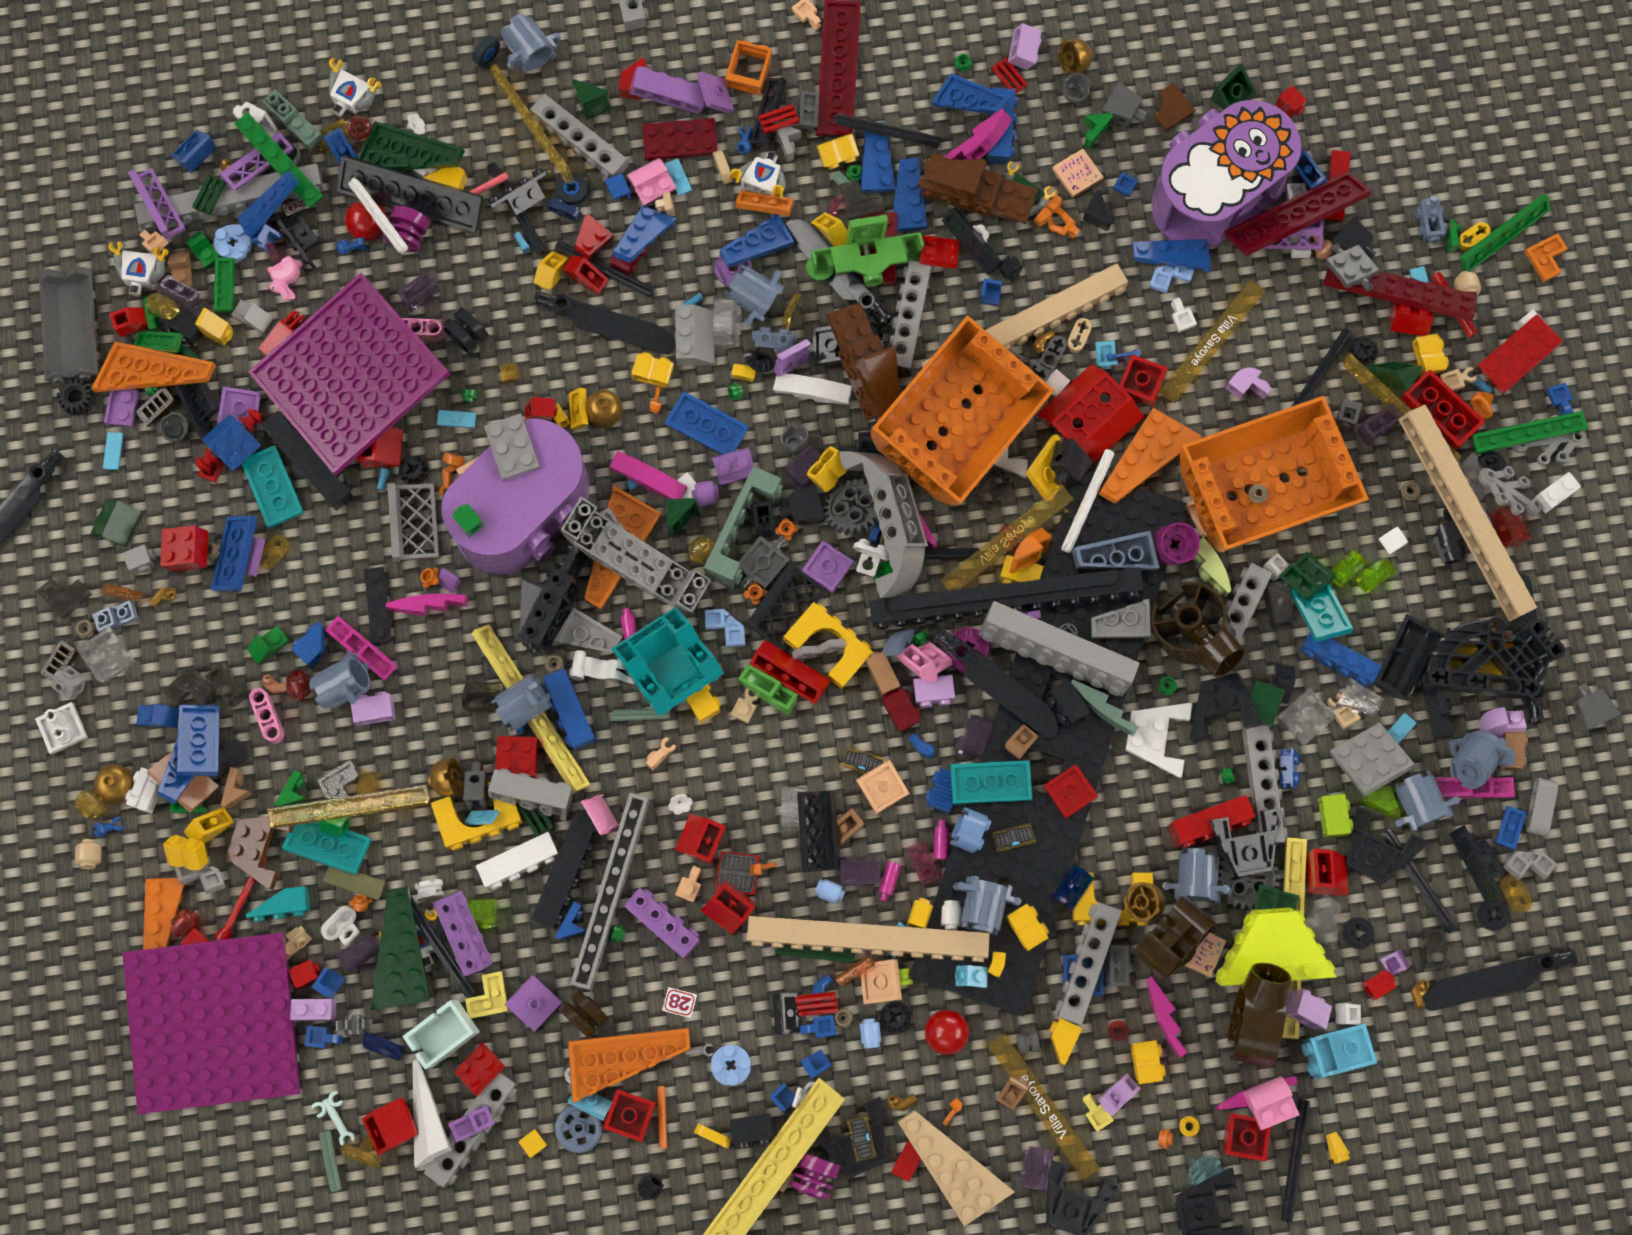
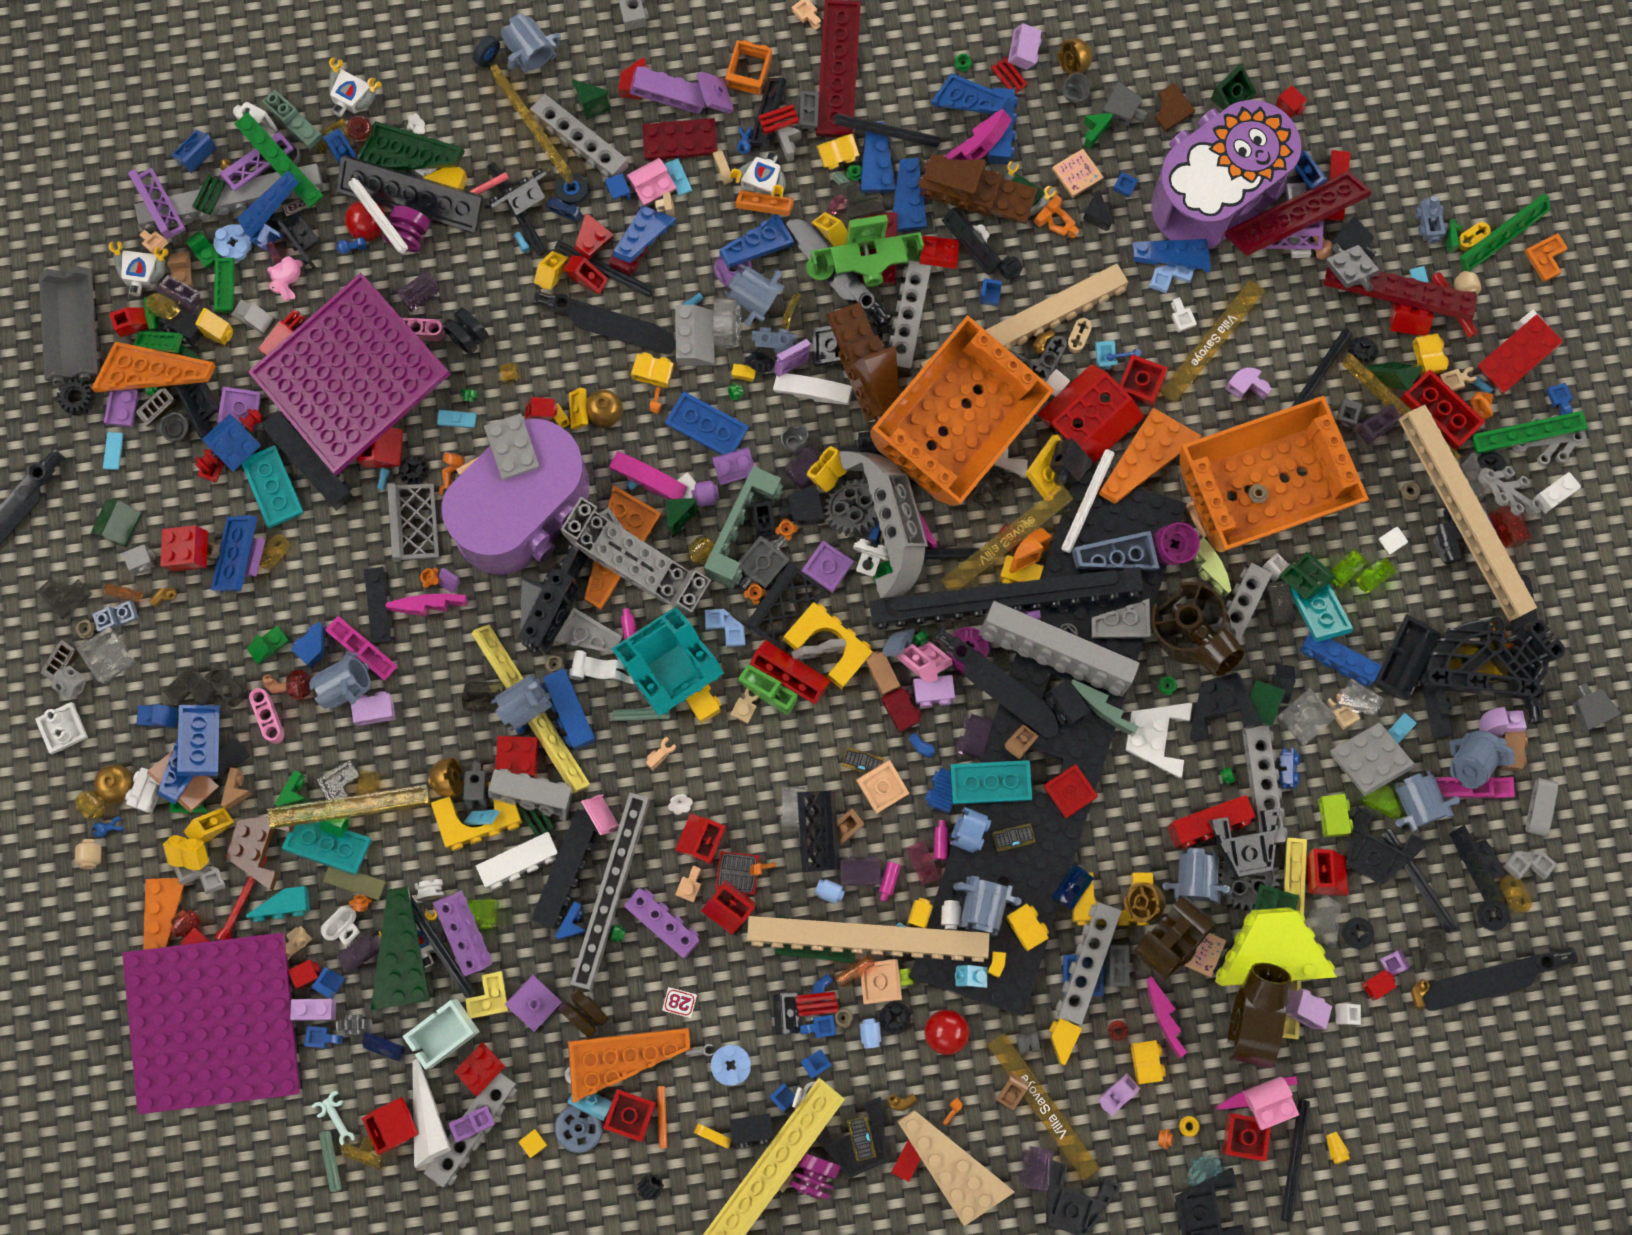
(467, 519): green brick -> none
(1097, 1115): light yellow plate -> none
(1338, 1051): medium azure bracket -> none
(1510, 828): blue plate -> none

